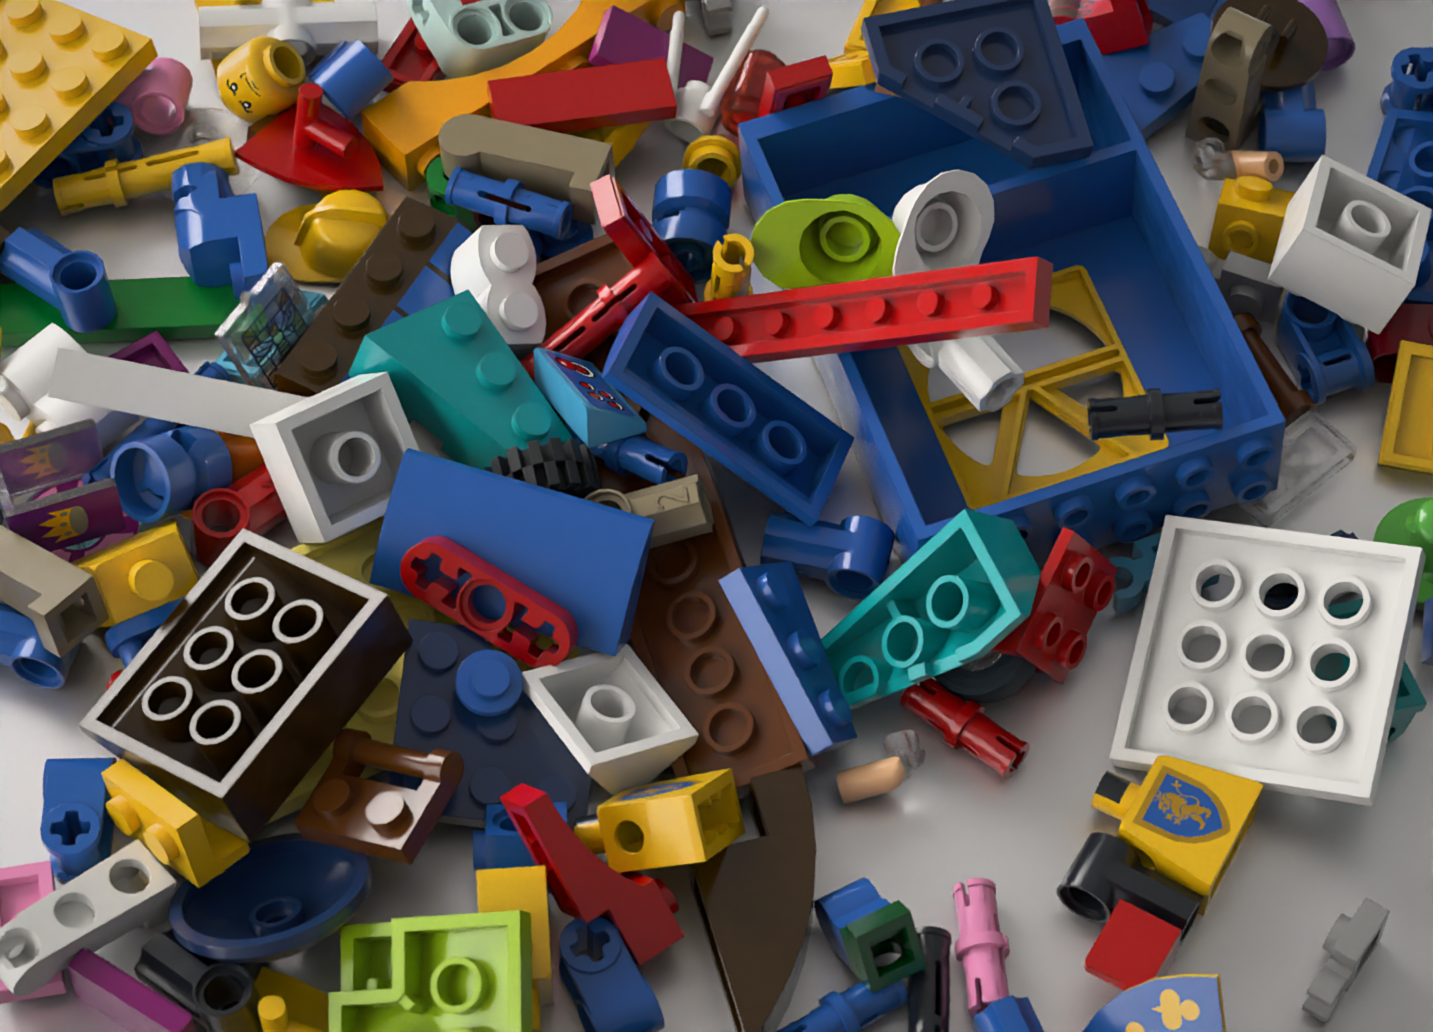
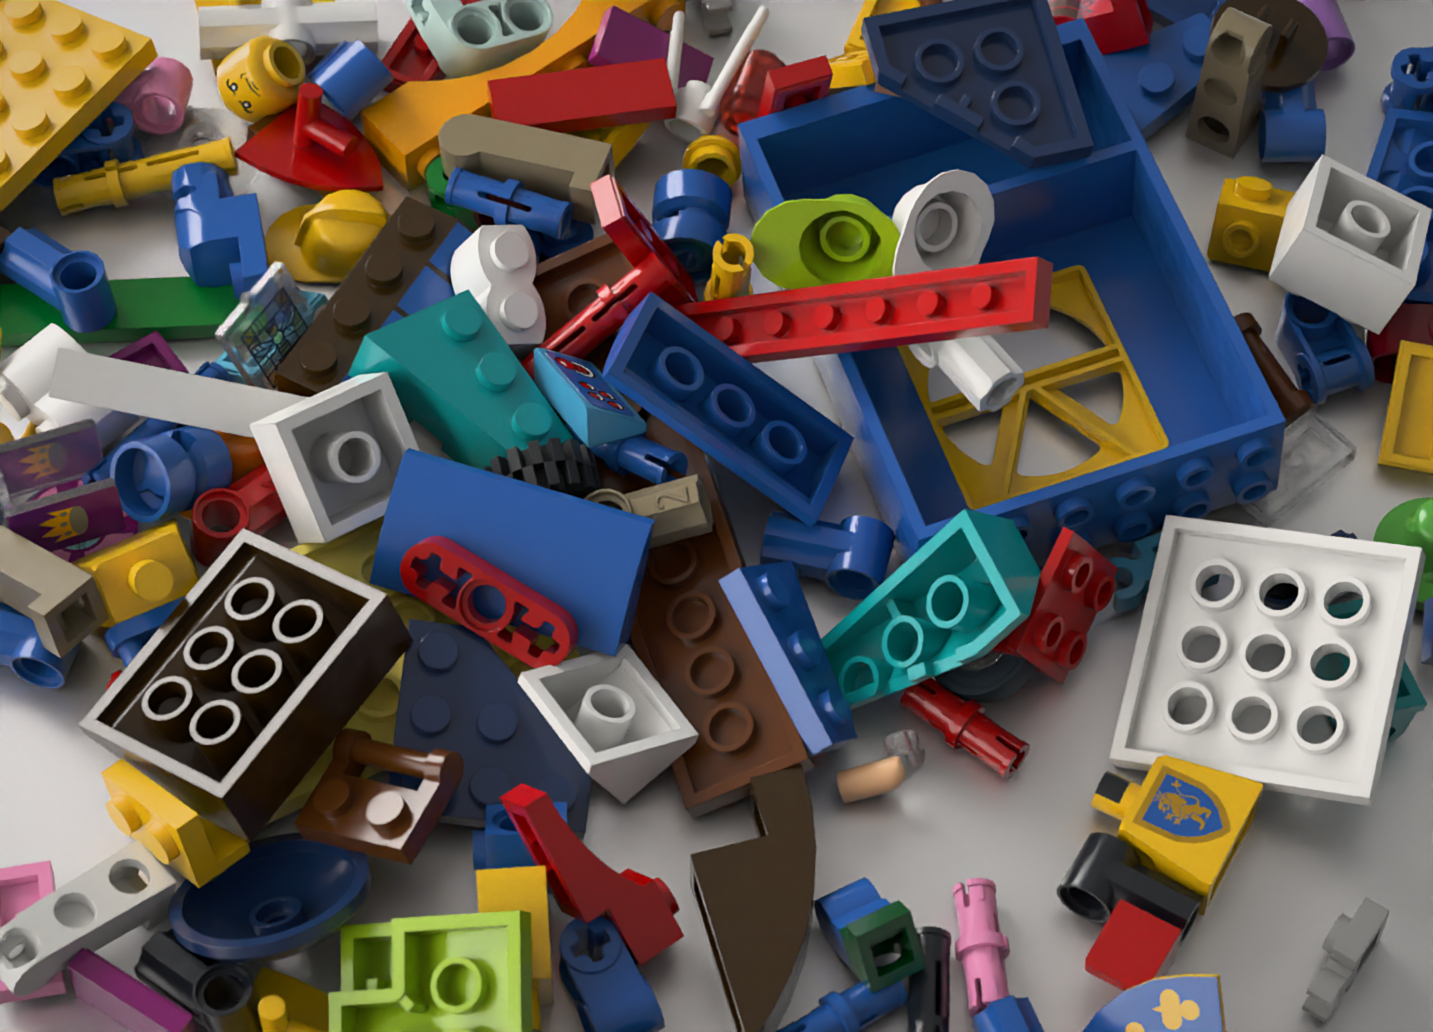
(75, 815): blue piece -> none
(489, 682): blue plate -> none
(665, 822): yellow torso -> none
(1154, 414): black pin -> none
(1217, 164): arm -> none
(1245, 284): light grey plate -> none

